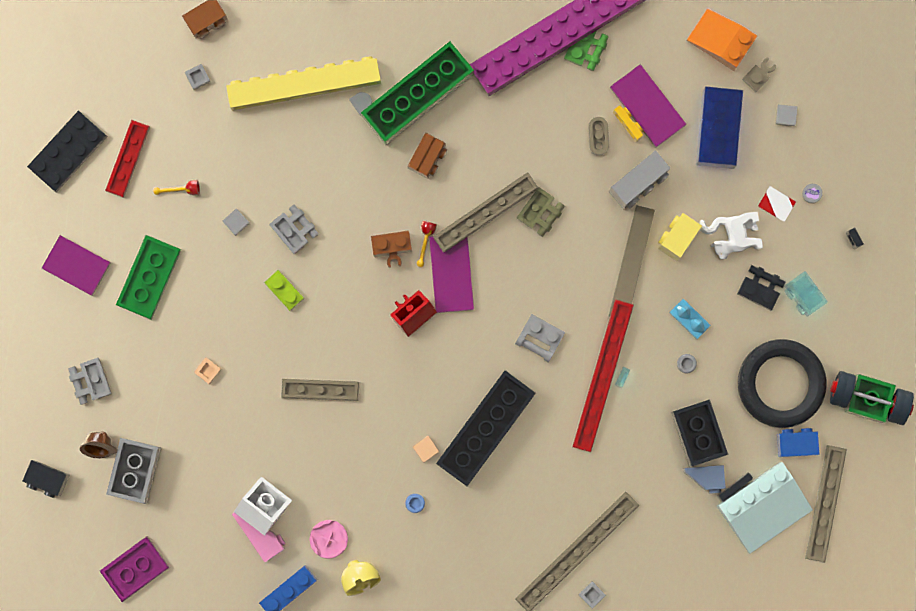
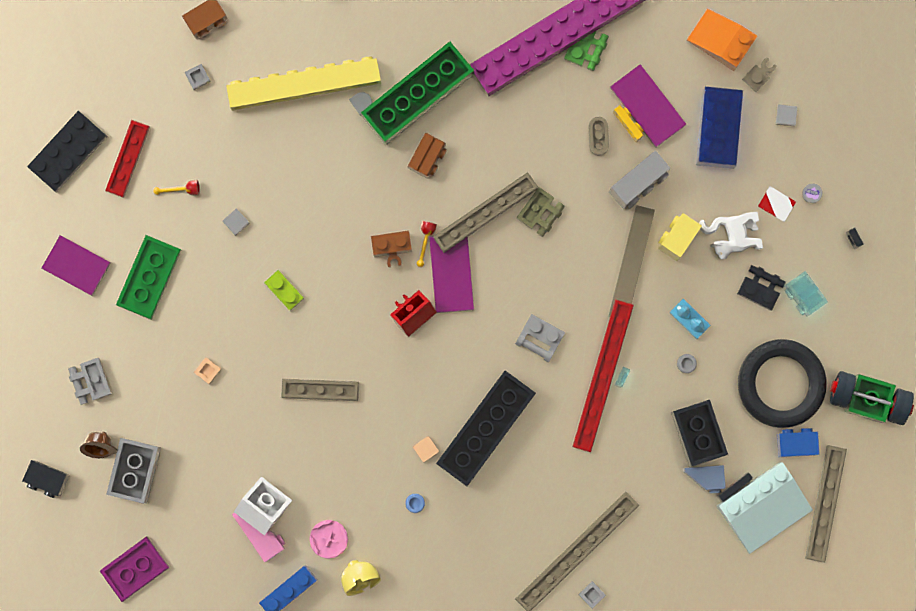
(288, 231): light grey plate -> none

